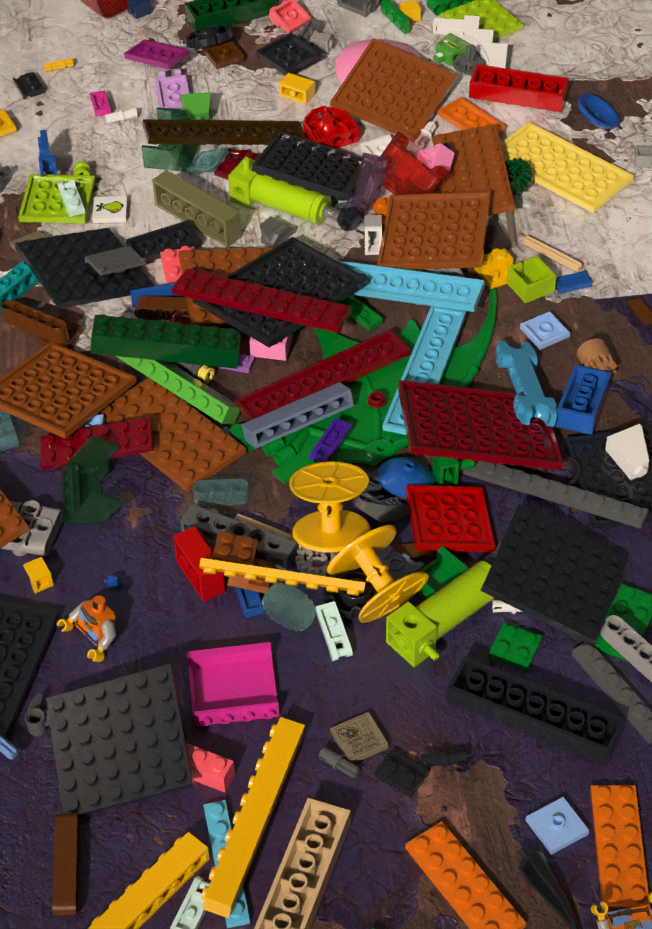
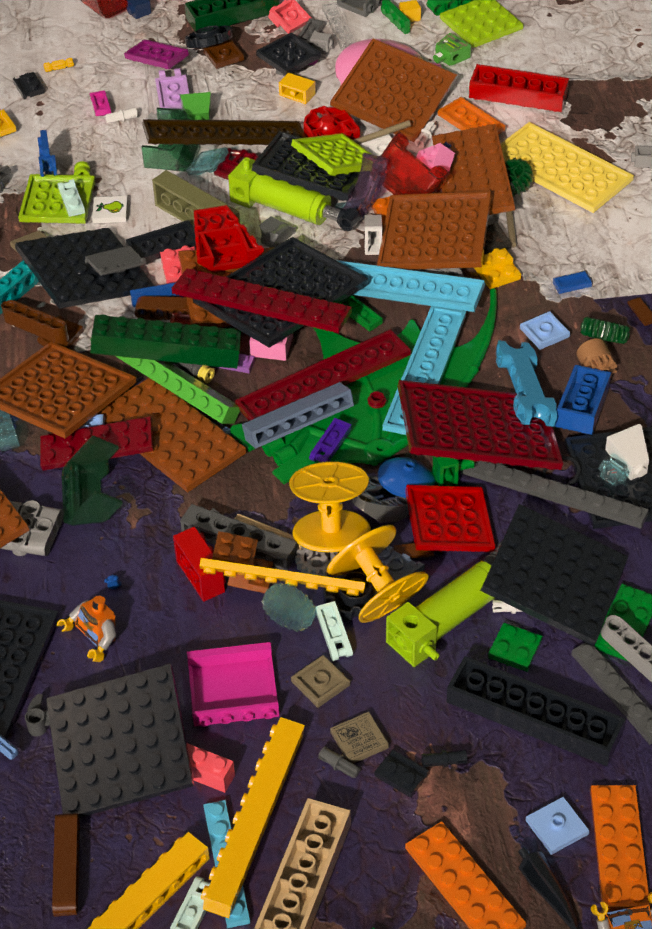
(39, 574): yellow panel -> none
(220, 492): clear light blue beam -> none
(222, 240): none -> red wedge
(250, 602): blue tile -> none
(320, 681): none -> dark tan tile
(332, 152): none -> lime plate
(383, 132): none -> dark tan bar
(440, 572): green panel -> none
(467, 61): dark grey beam -> none
(468, 30): white arch -> none
(536, 279): lime piece -> none
(552, 253): tan axle -> none
(598, 111): blue dish -> none
(605, 330): none -> dark green gear
(613, 471): none -> clear light blue head

